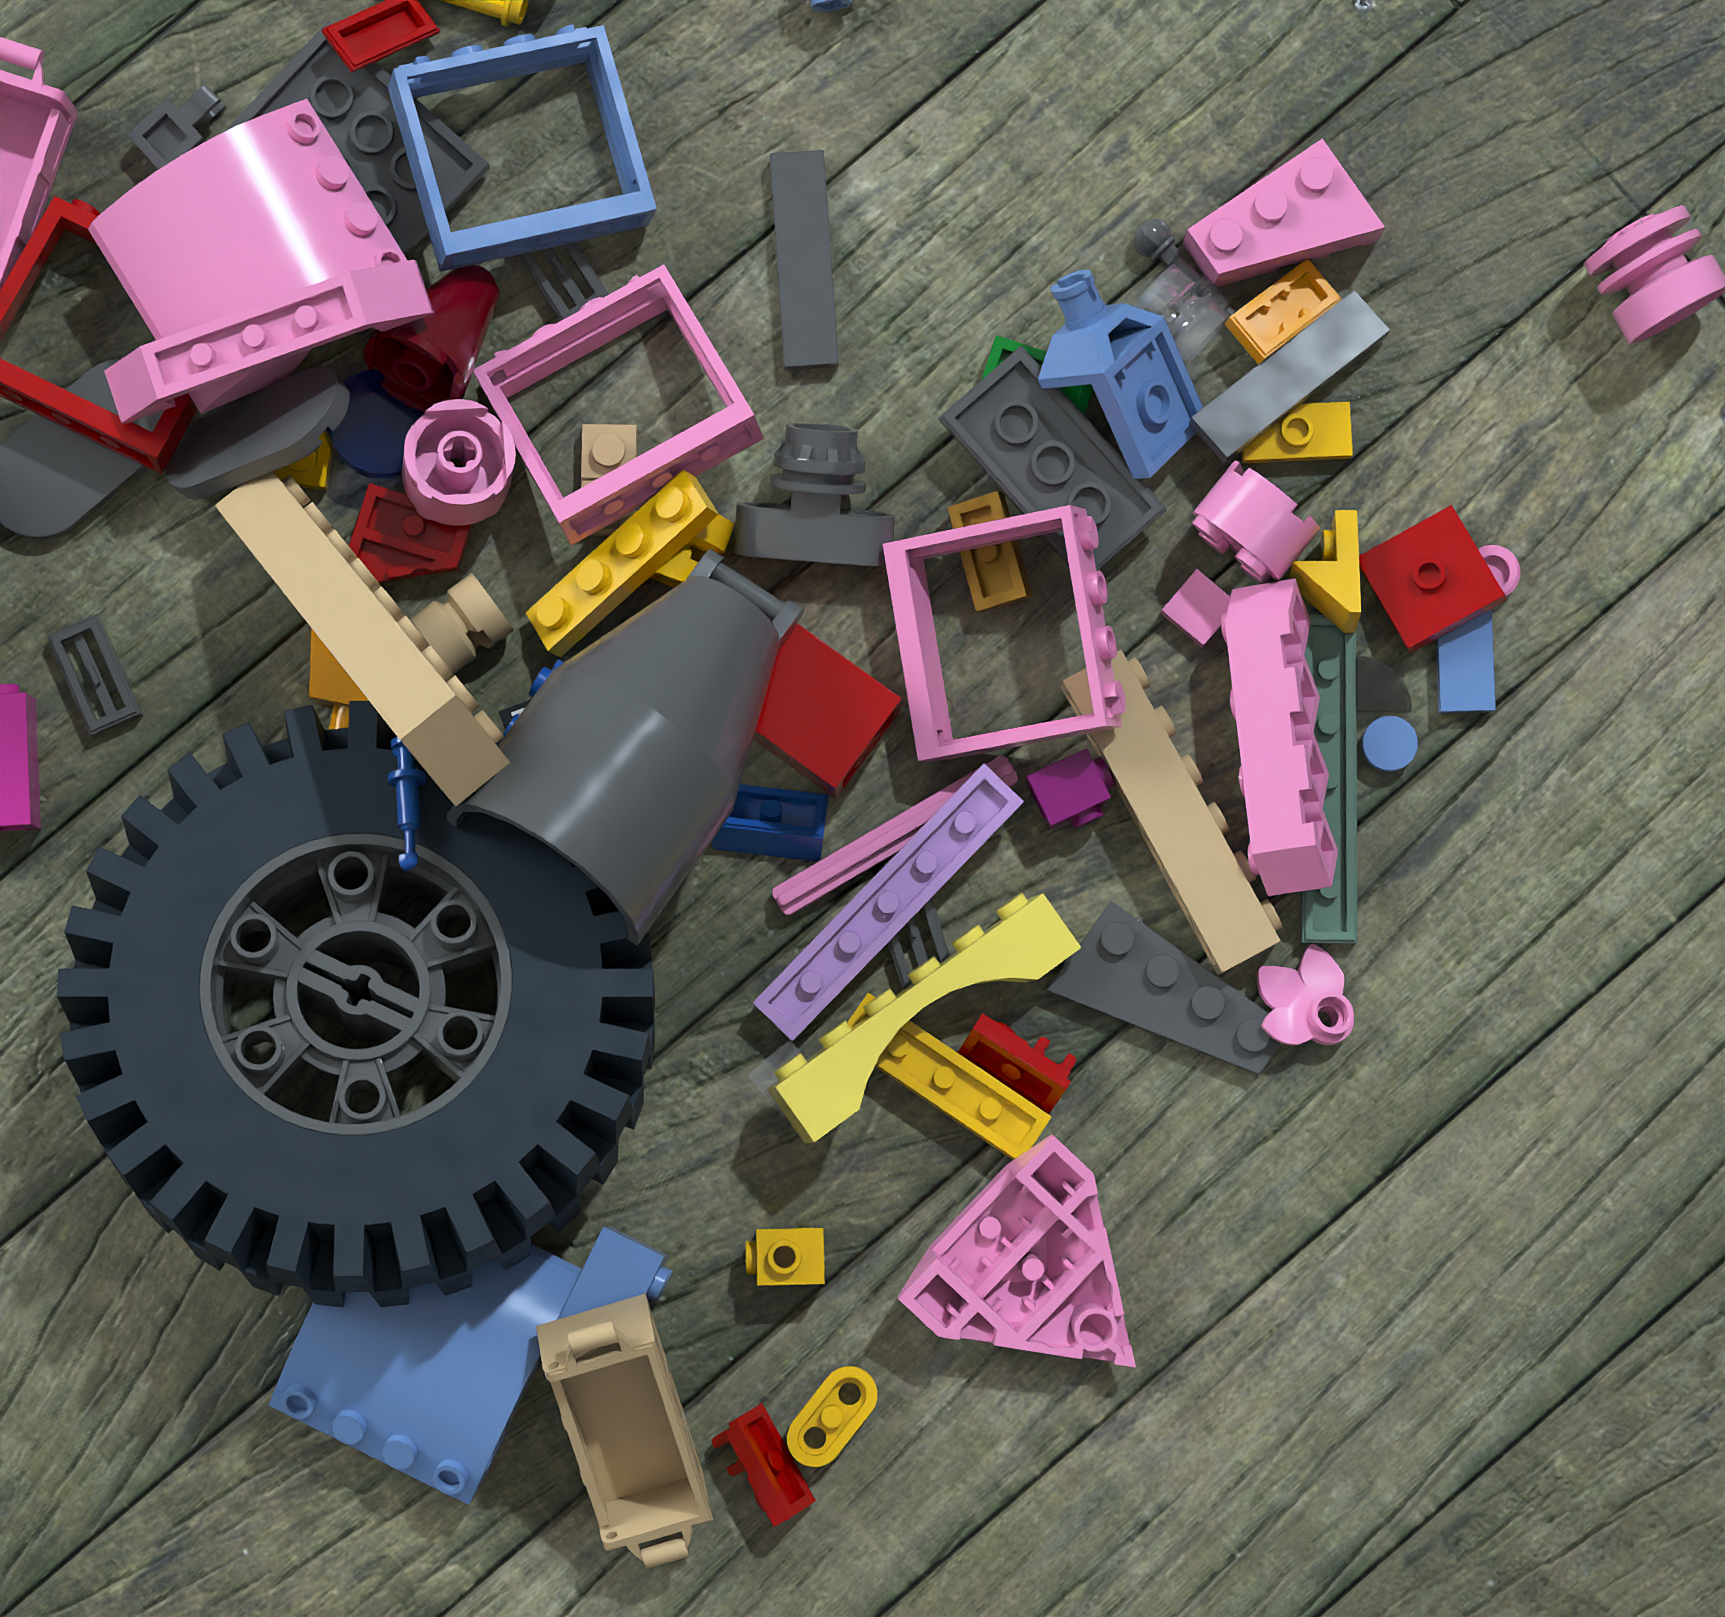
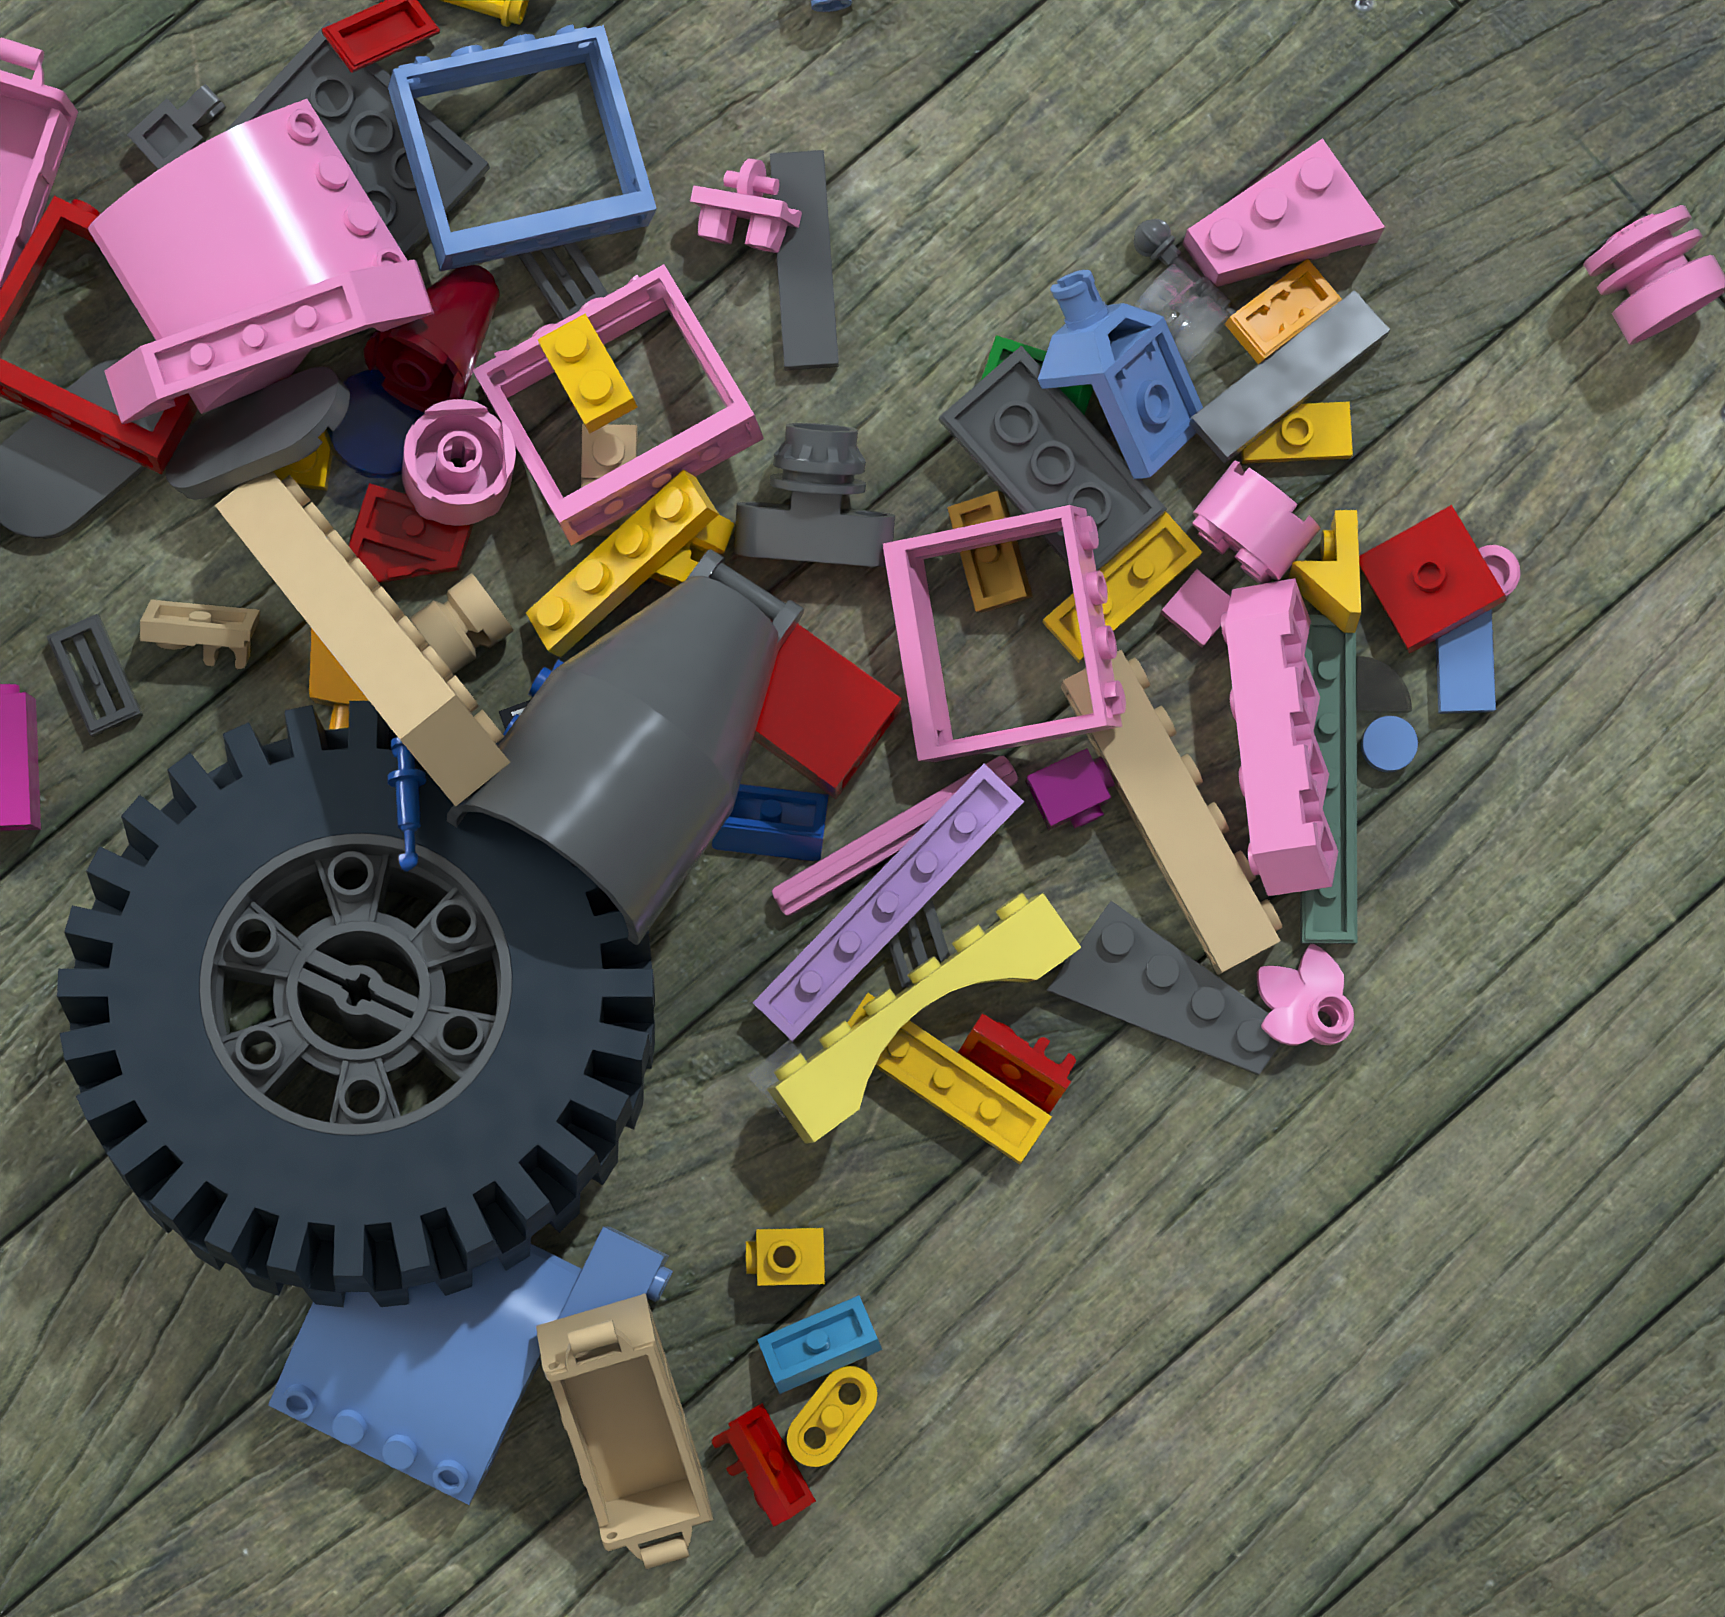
(187, 624): none -> tan plate
(587, 373): none -> yellow plate
(767, 216): none -> bright pink hips
(819, 1344): none -> dark azure plate
(1027, 1265): bright pink wedge -> none
(1131, 580): none -> yellow plate

